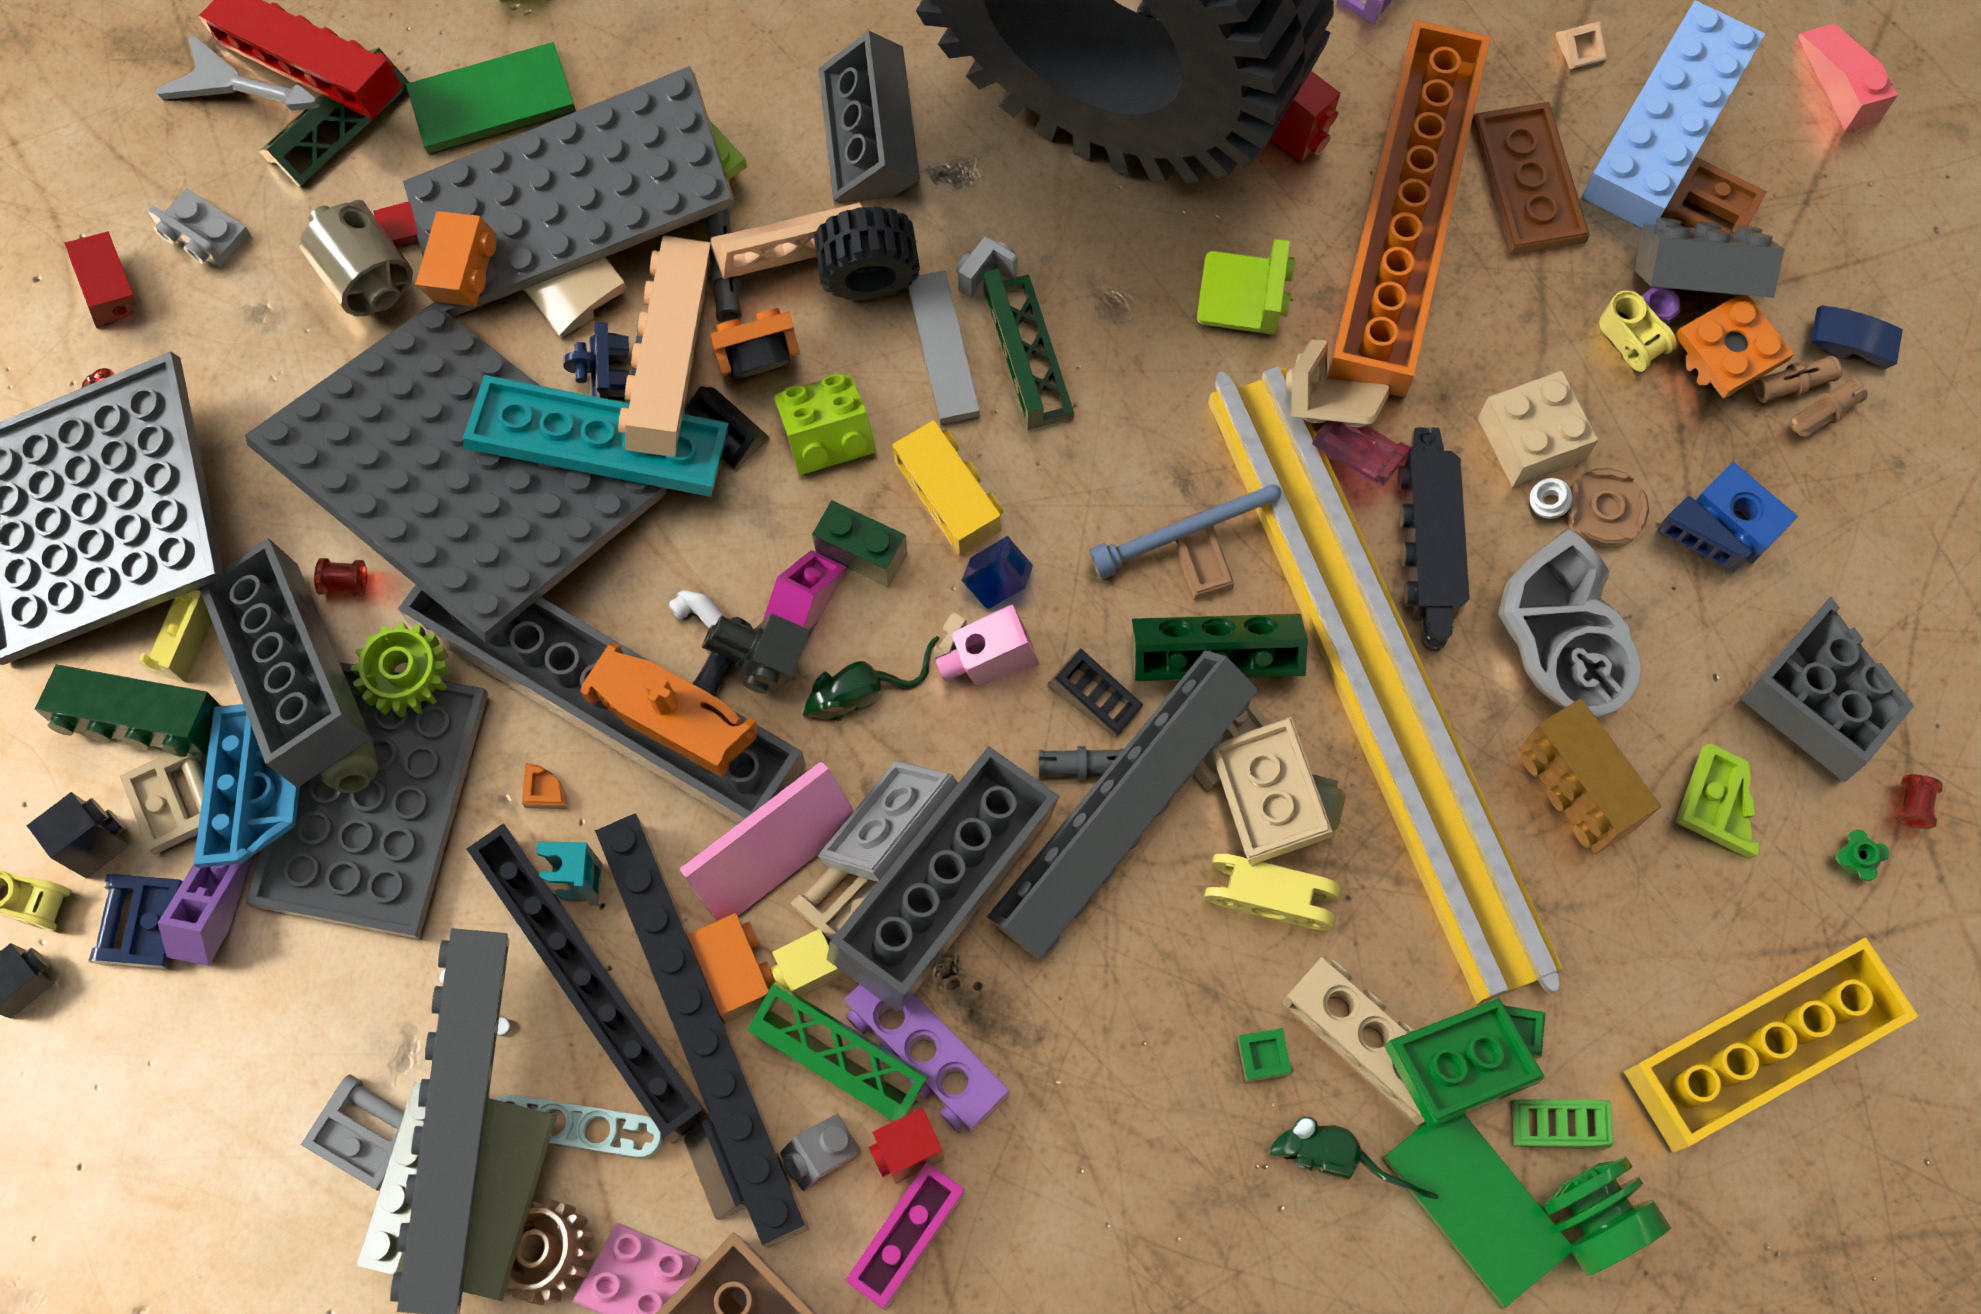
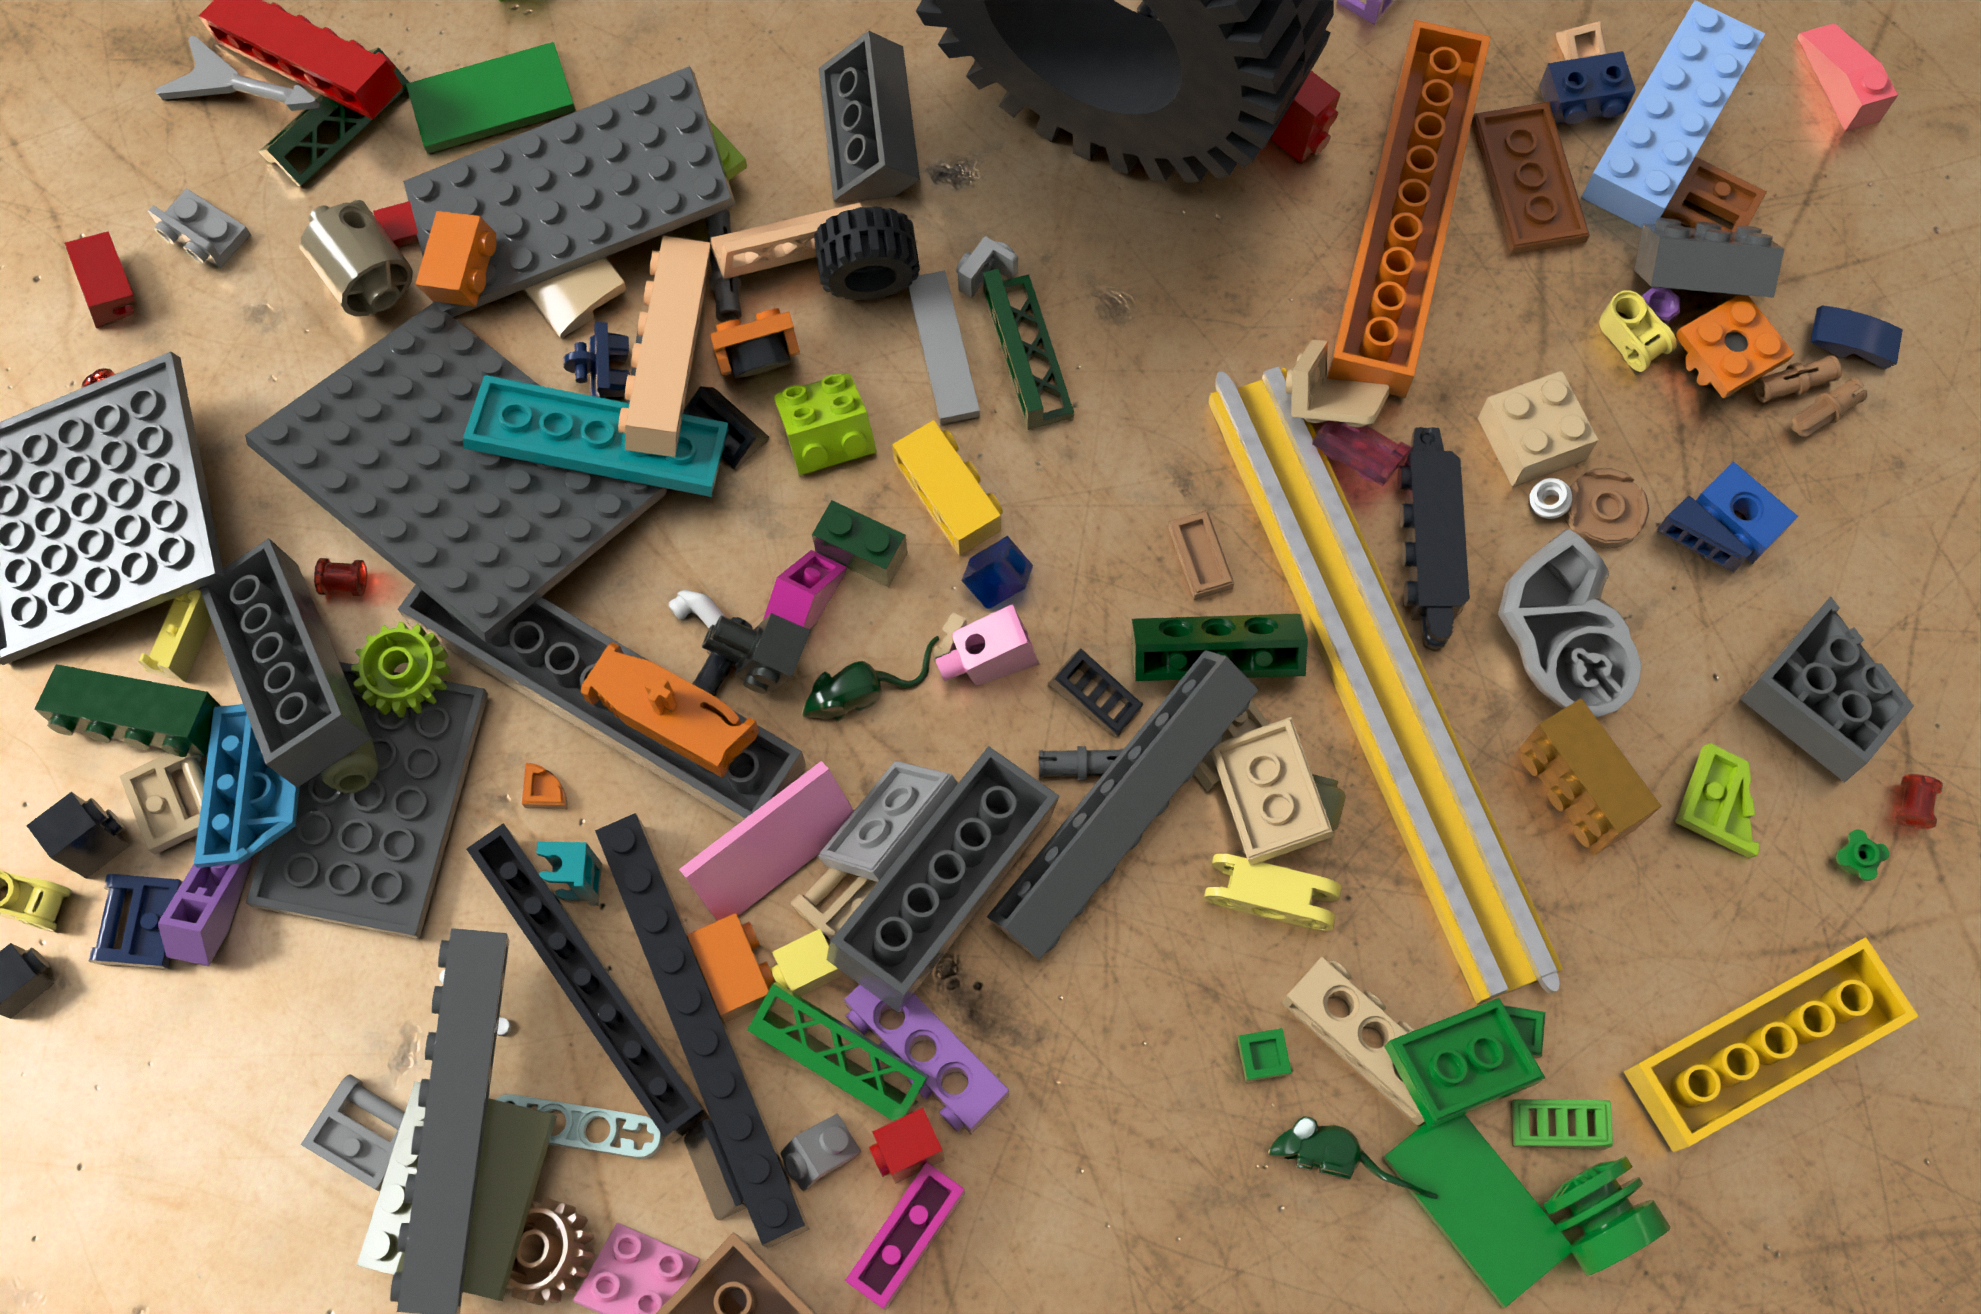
(1110, 558): sand blue piece -> none
(1246, 290): lime bracket -> none
(1588, 87): none -> dark blue brick

